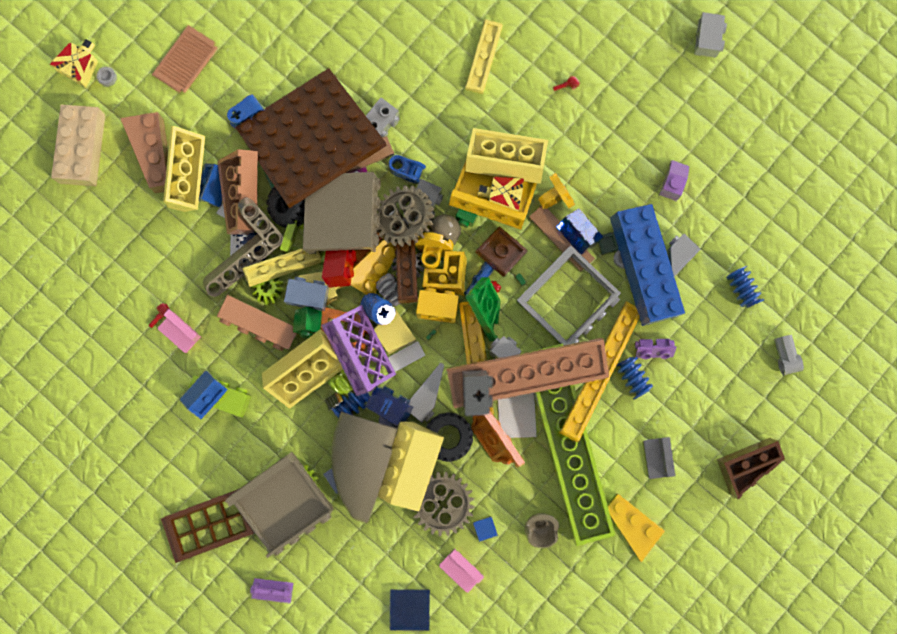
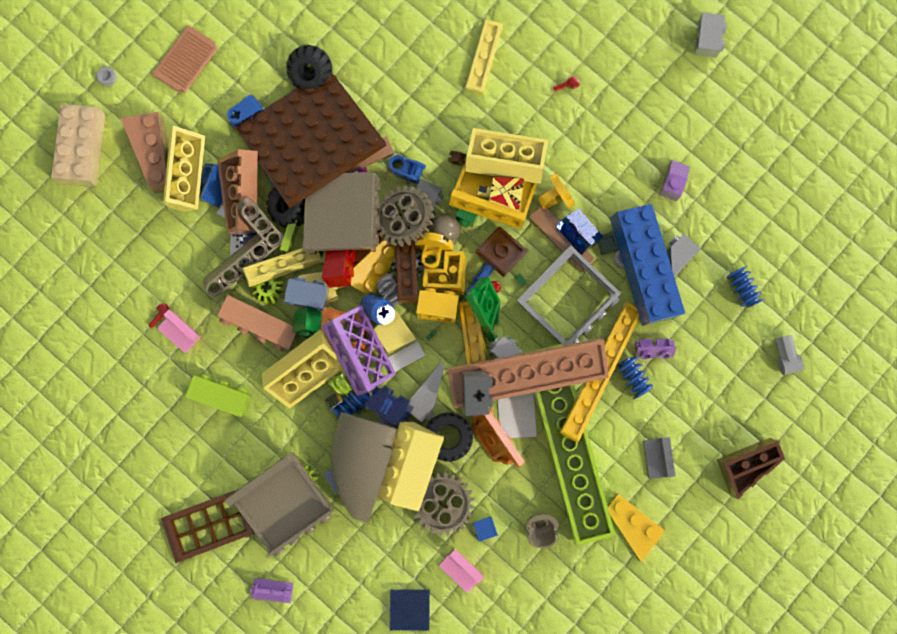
(76, 62): torso -> none
(203, 395): blue panel -> none
(301, 75): none -> black wheel
(383, 117): light grey brick -> none
(457, 158): none -> reddish brown bush

